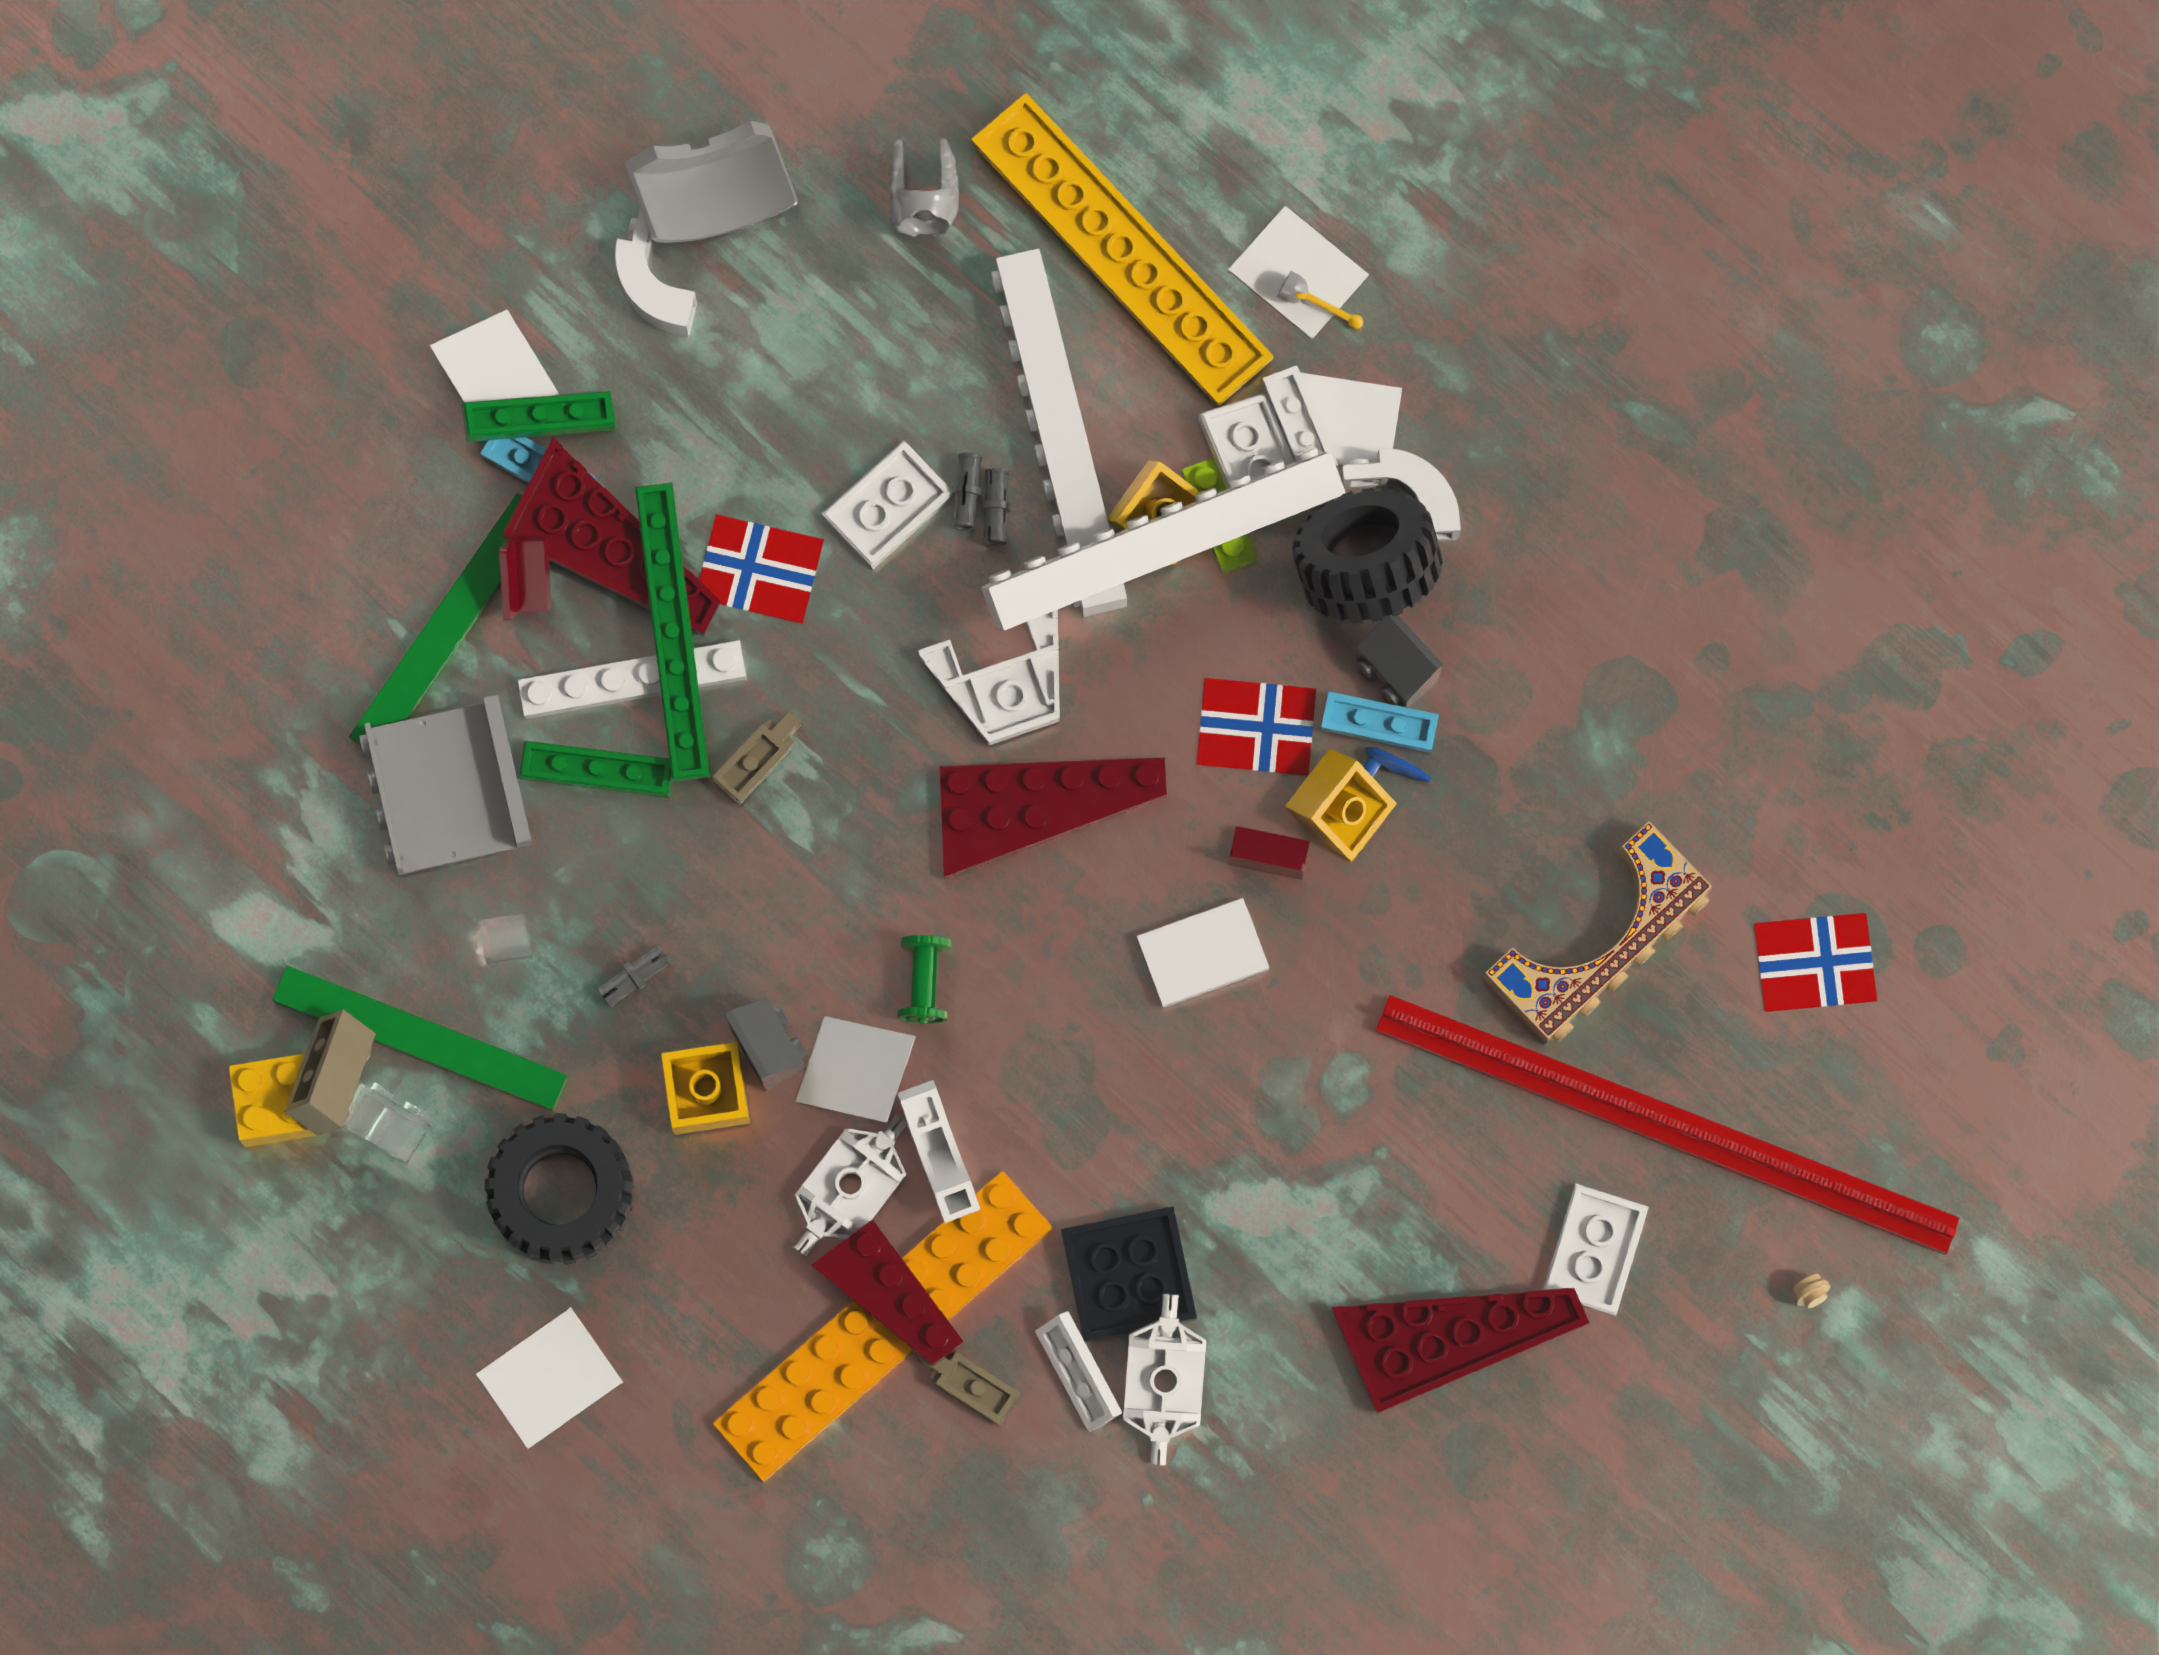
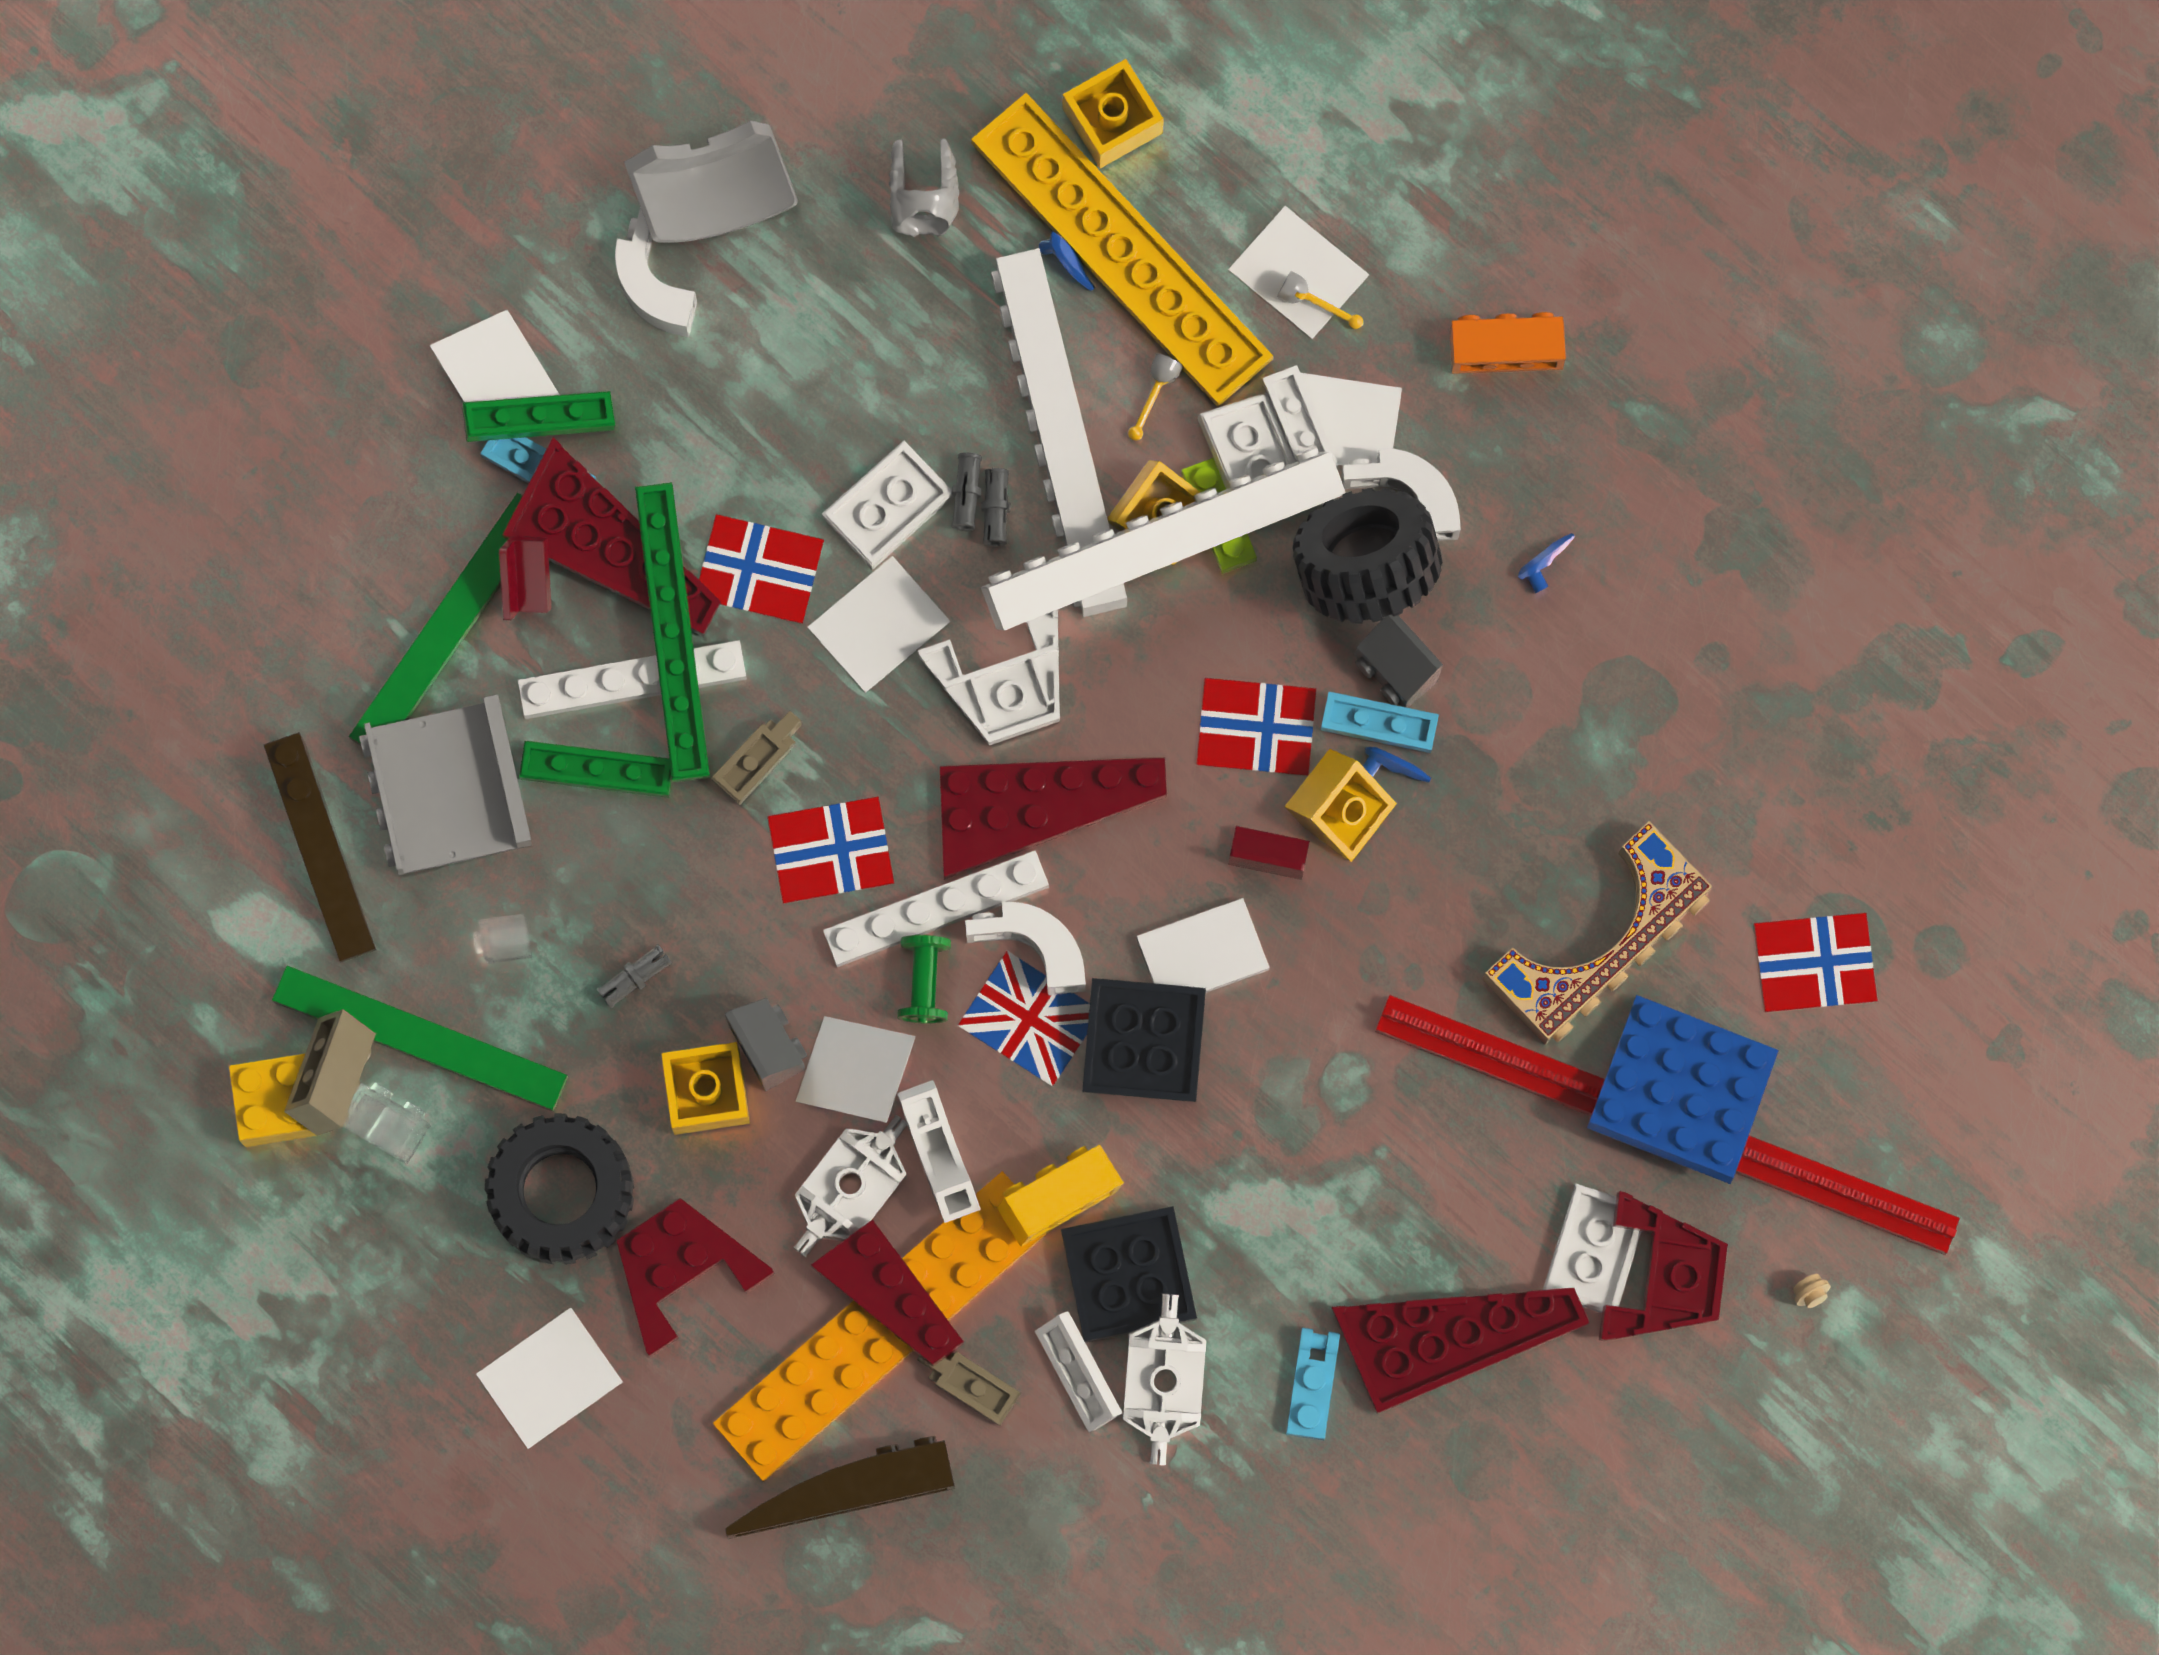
(319, 846): none -> dark brown slope
(672, 1253): none -> dark red wing
(830, 849): none -> sticker
(860, 1485): none -> dark brown slope
(879, 624): none -> white sticker
(936, 908): none -> white plate
(1026, 1022): none -> sticker
(1042, 933): none -> white arch
(1059, 1194): none -> yellow brick
(1068, 258): none -> blue bar
(1112, 113): none -> yellow brick
(1144, 1040): none -> black plate
(1164, 371): none -> hinge
(1312, 1385): none -> medium azure plate
(1507, 343): none -> orange brick
(1545, 558): none -> blue bar
(1681, 1278): none -> dark red wing
(1683, 1089): none -> blue plate

